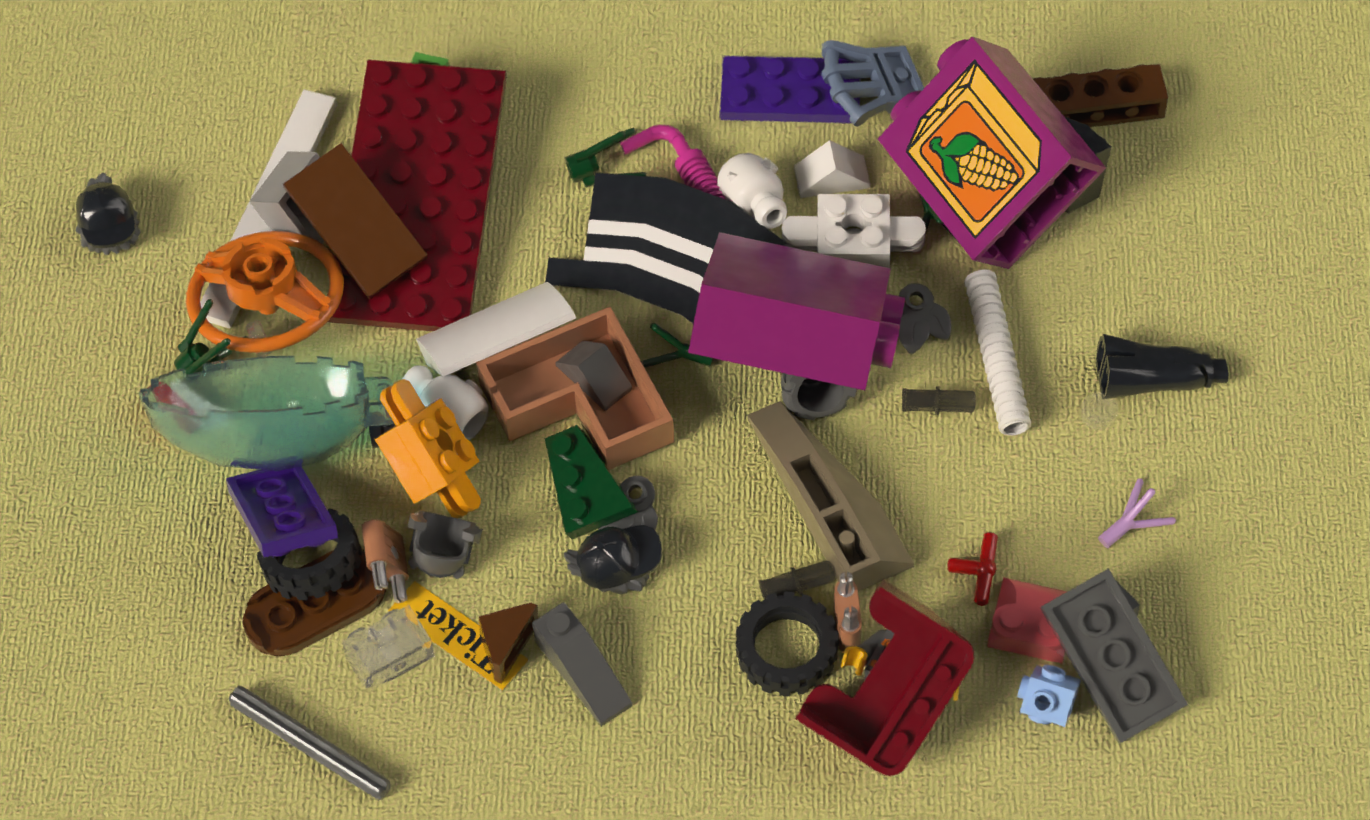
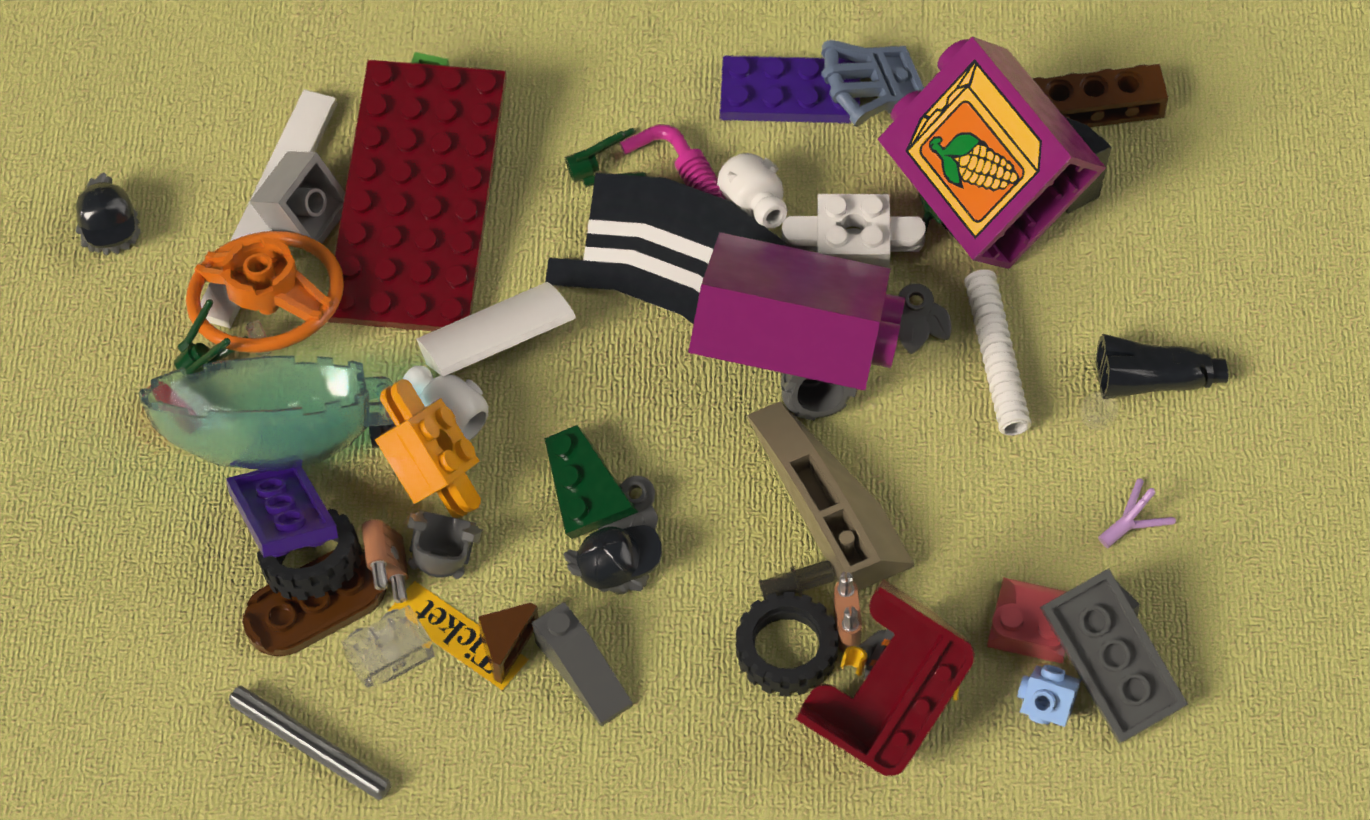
(355, 221): reddish brown tile -> none
(534, 393): nougat piece -> none
(596, 373): dark grey slope -> none
(682, 352): dark green plant -> none
(831, 171): white slope -> none
(938, 400): clear smoke axle -> none
(983, 568): red piece -> none

